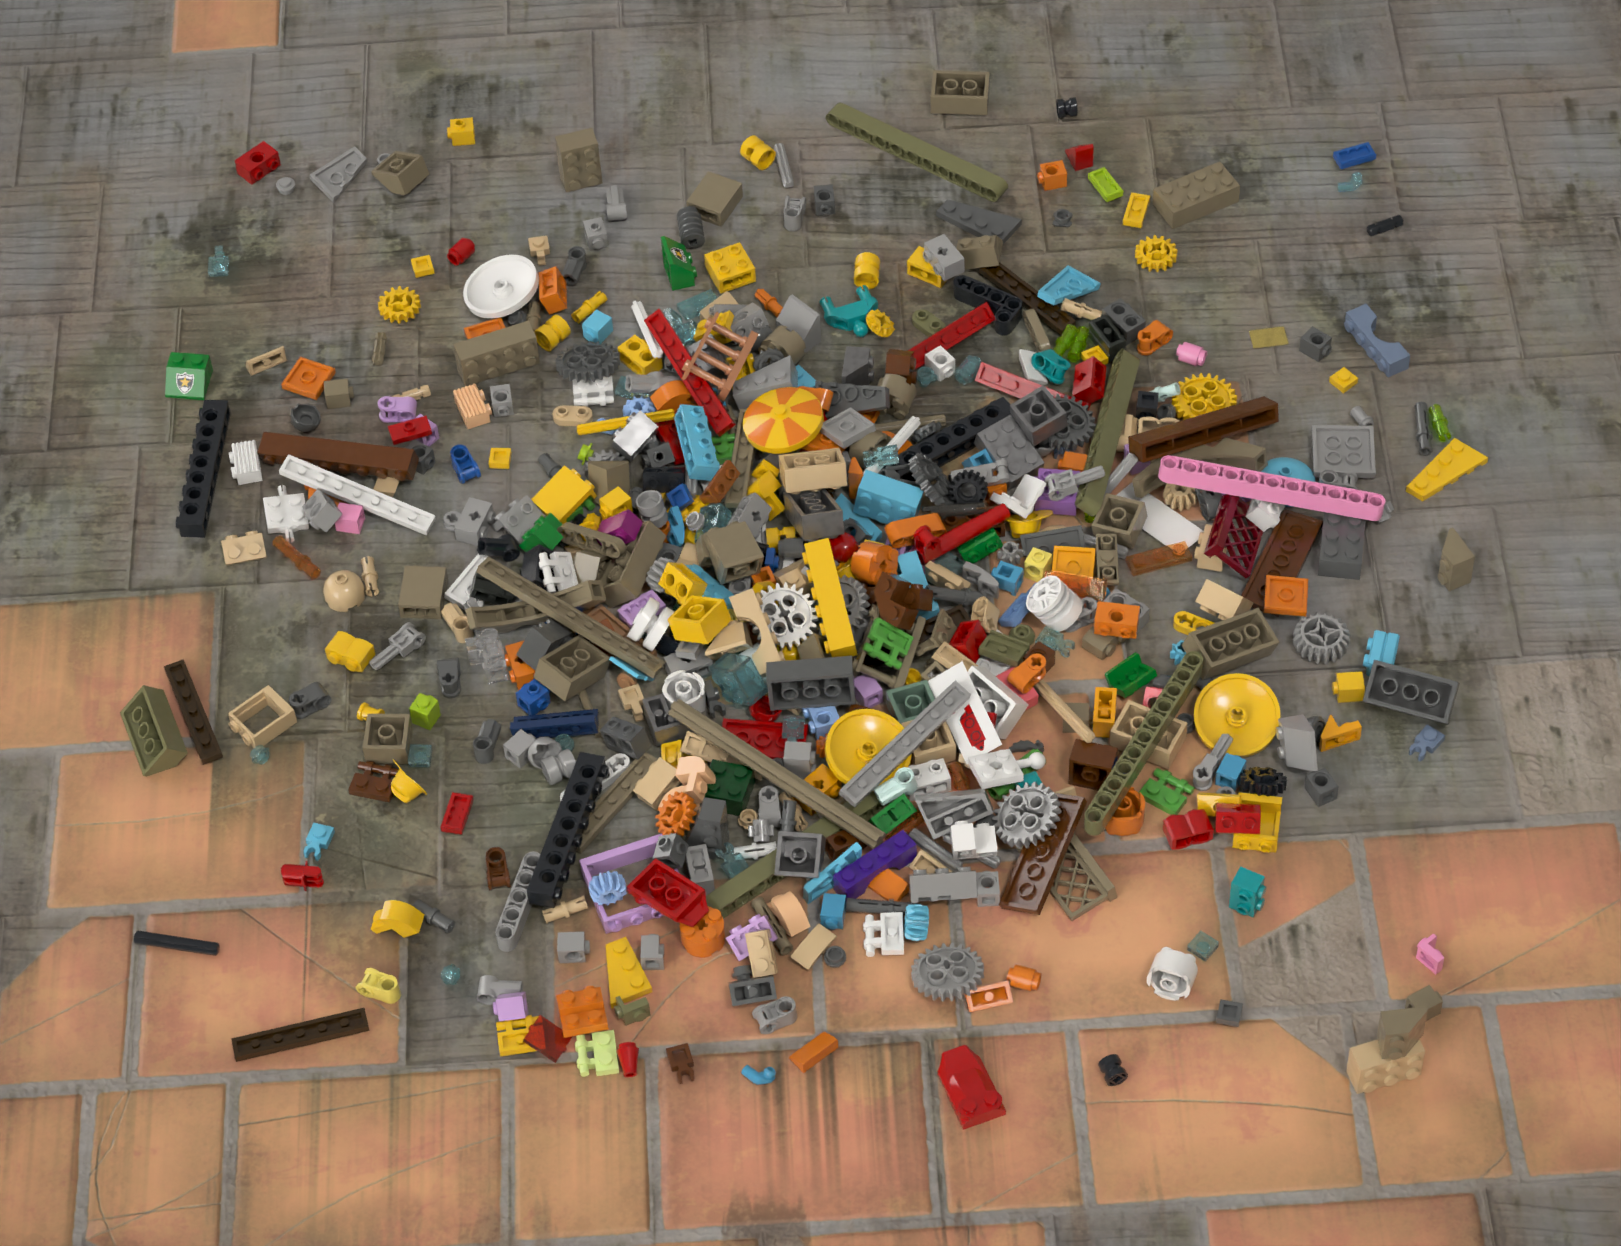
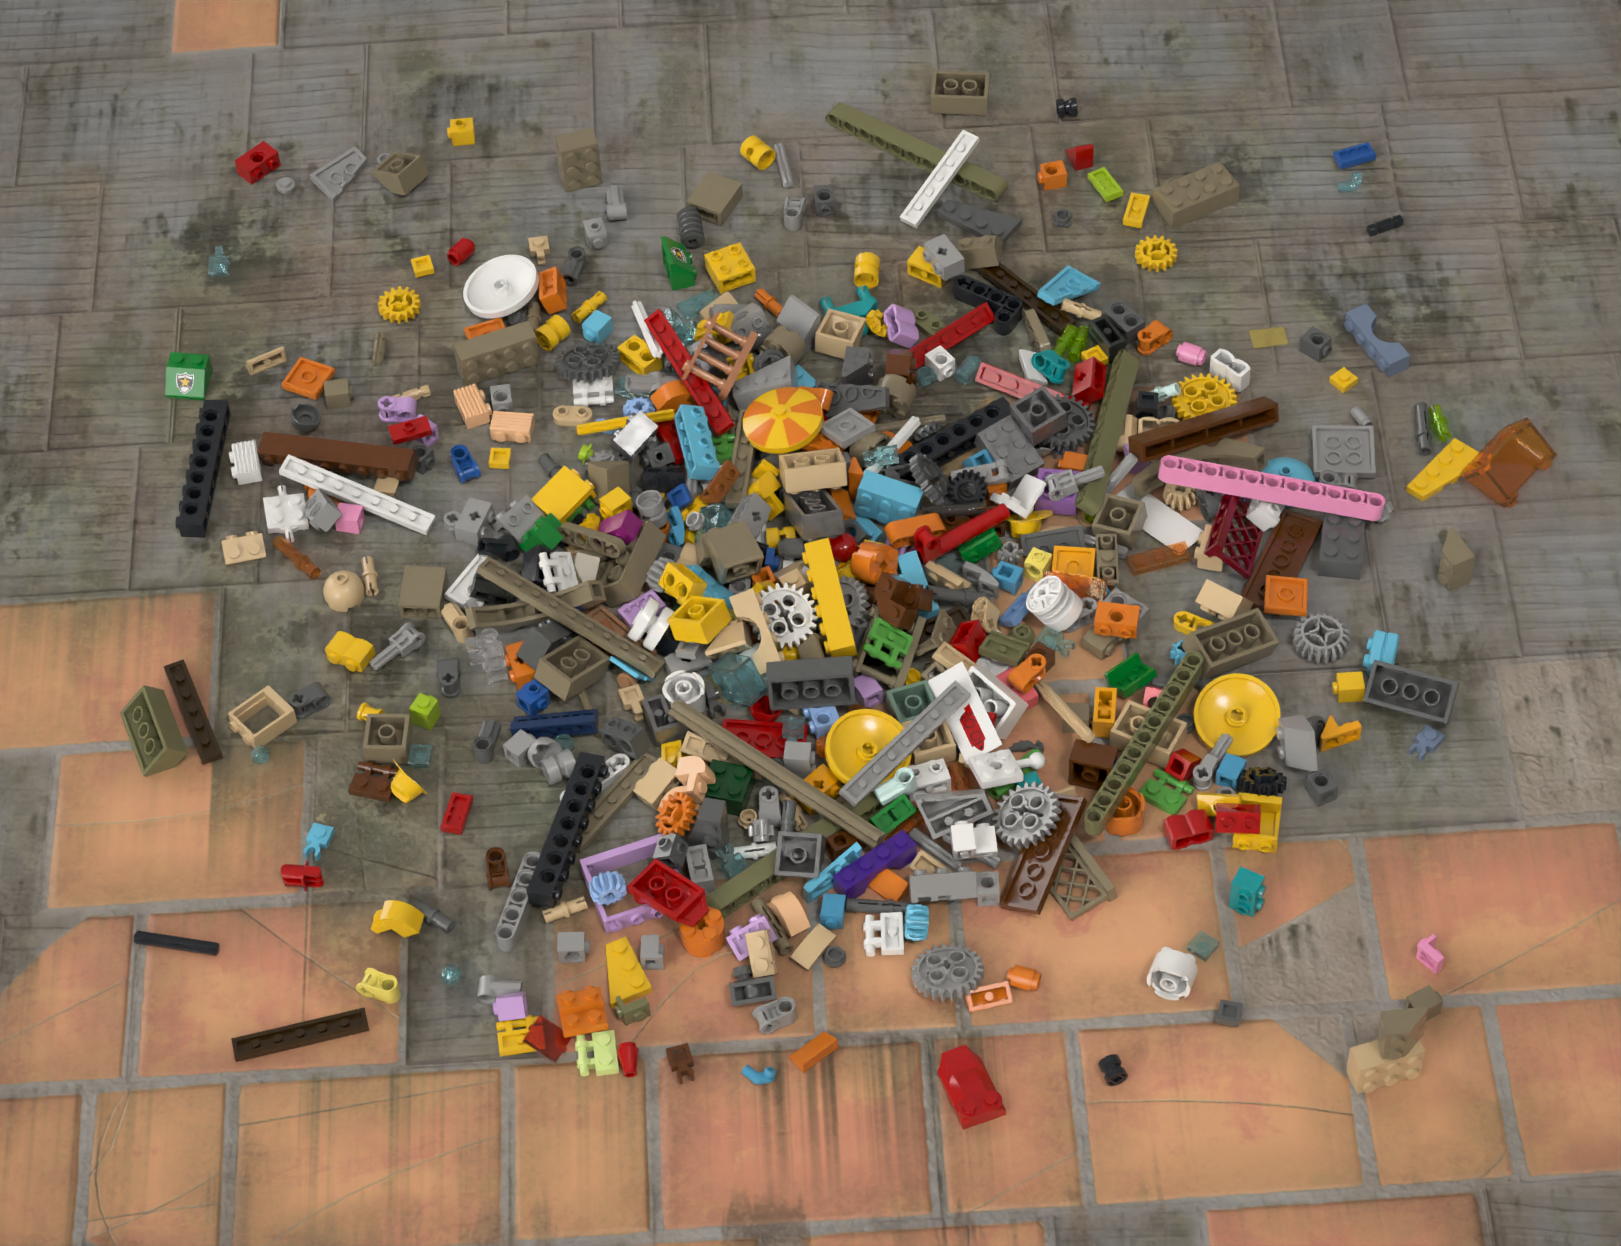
(512, 426): none -> light nougat brick
(837, 332): none -> tan slope
(843, 500): none -> orange slope
(901, 325): none -> lavender brick
(939, 179): none -> white plate
(1182, 764): none -> red brick
(1233, 370): none -> white brick
(1509, 462): none -> clear orange windscreen

